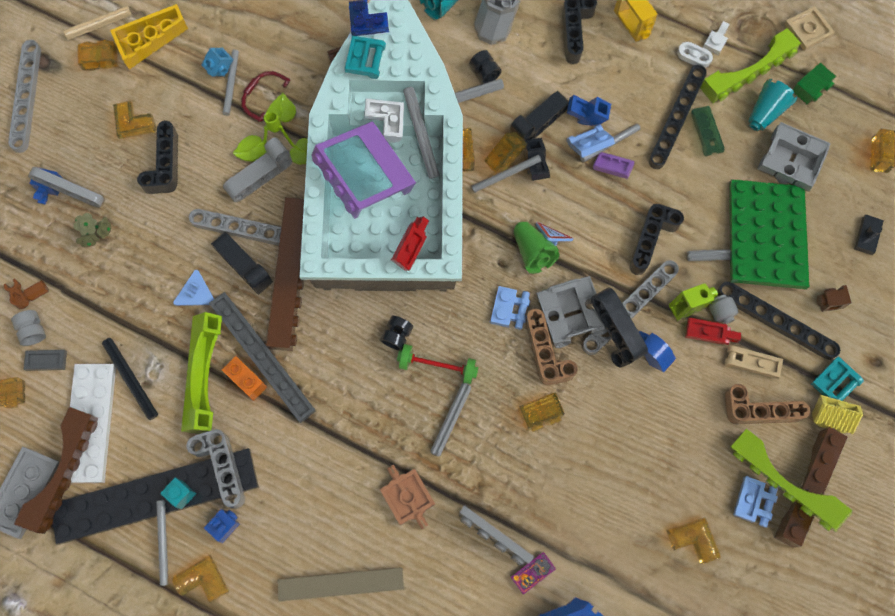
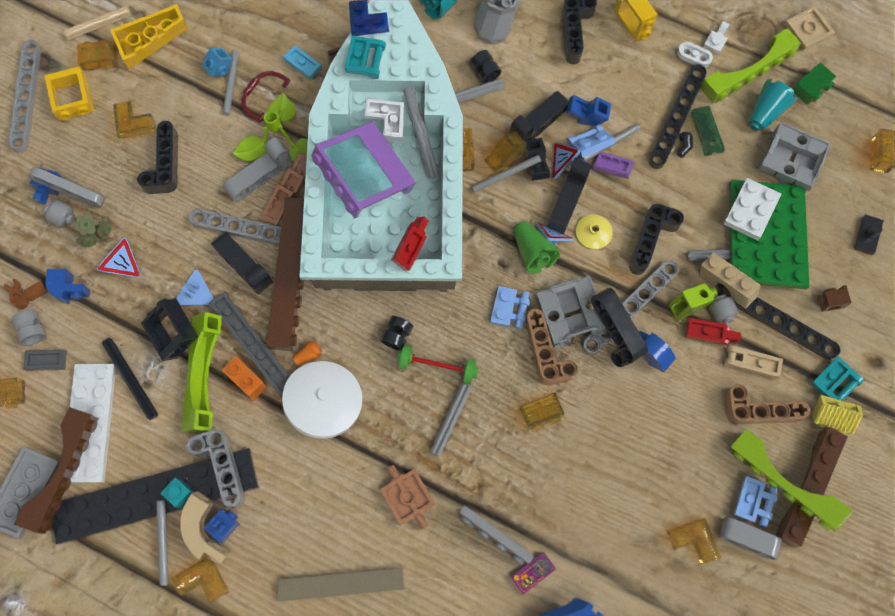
(58, 213): none -> light grey head
(60, 285): none -> blue brick
(64, 79): none -> yellow window
(120, 261): none -> piece
(164, 346): none -> black window
(193, 530): none -> tan arch
(289, 187): none -> nougat slope
(302, 62): none -> medium azure plate
(308, 352): none -> orange cone
(322, 399): none -> white dish
(562, 157): none -> piece
(569, 195): none -> black beam
(592, 239): none -> light yellow dish
(687, 139): none -> black arm
(742, 288): none -> tan arch
(750, 538): none -> light grey beam
(752, 209): none -> white plate

